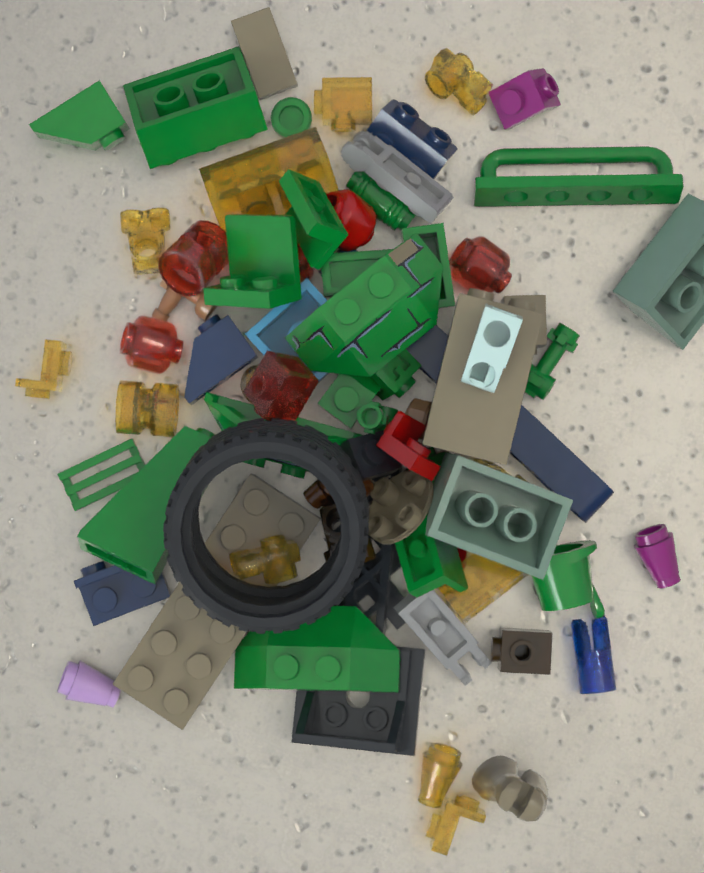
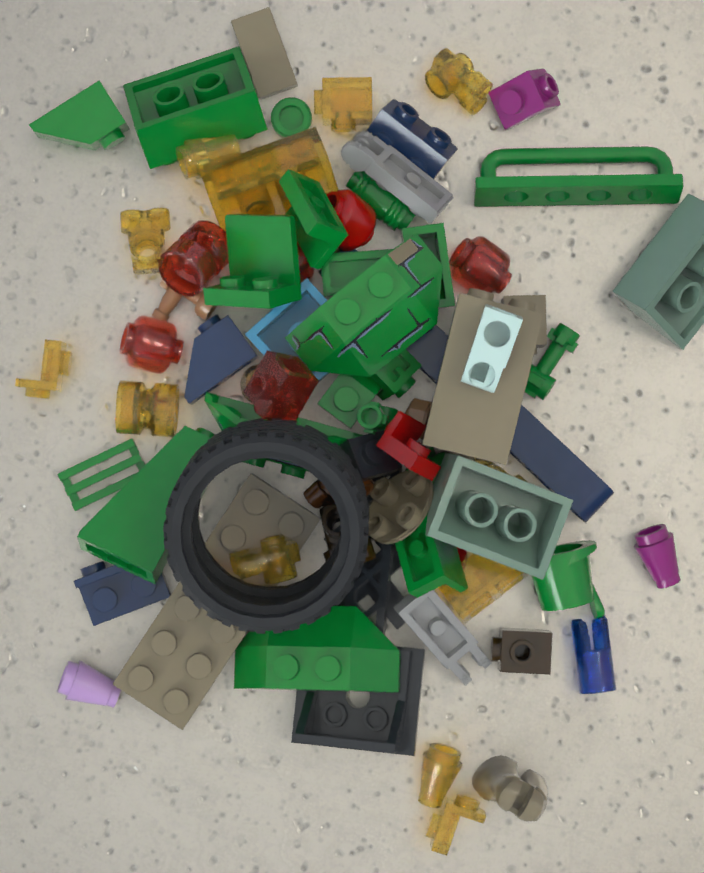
(206, 155): none -> clear yellow cone

